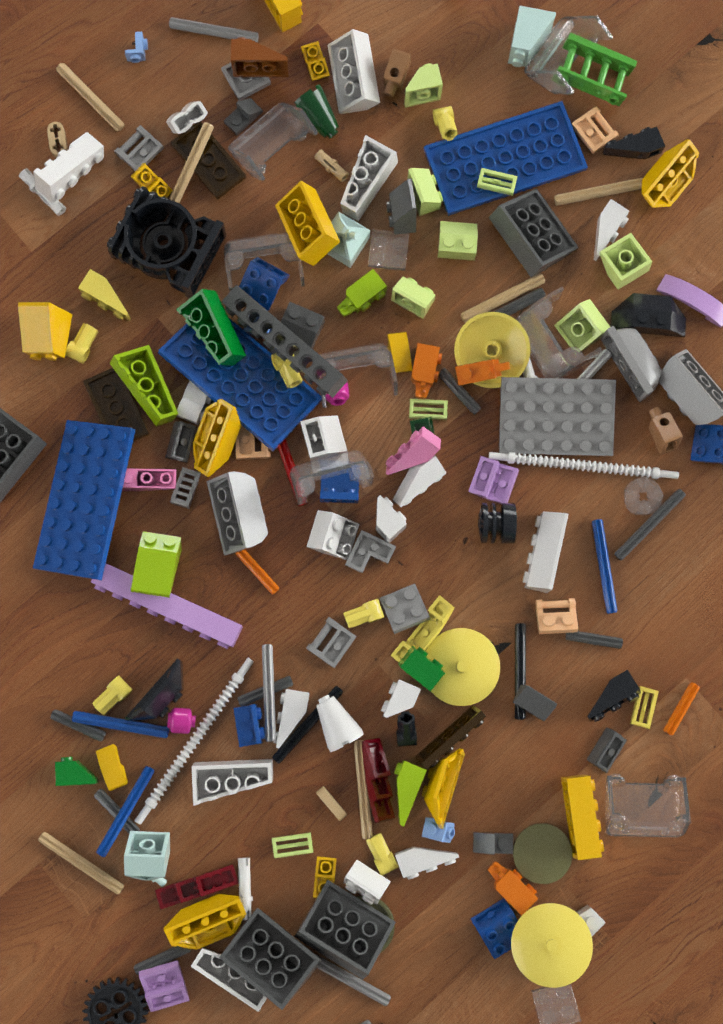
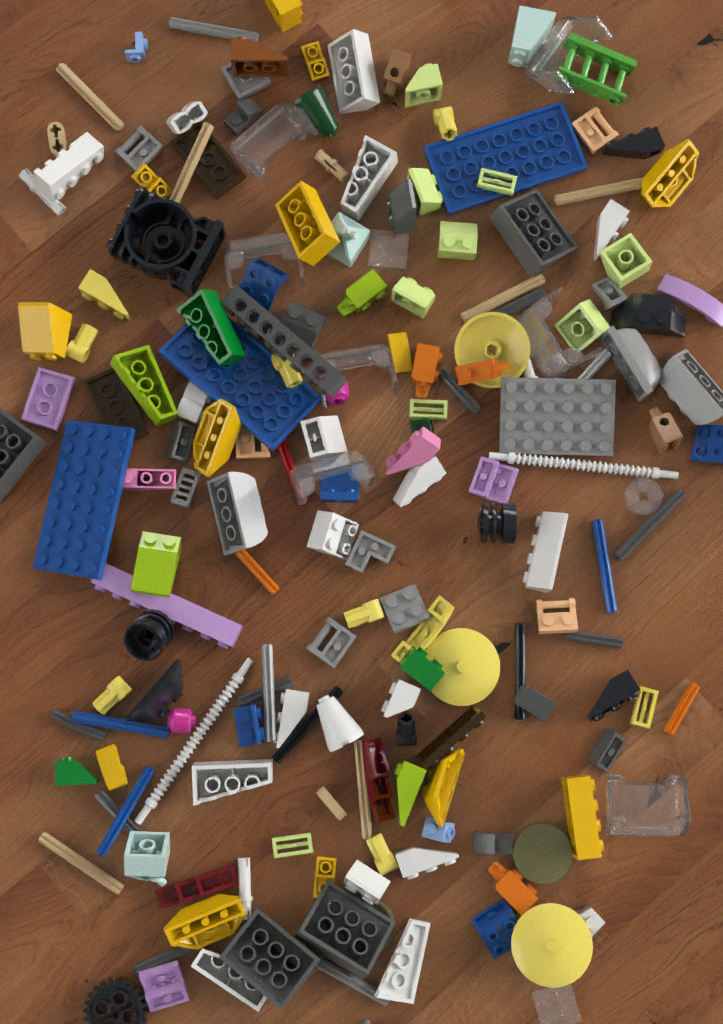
(48, 399): none -> lavender tile
(149, 635): none -> black wheel
(388, 521): white slope -> none
(404, 968): none -> white wing
(609, 293): none -> light grey slope

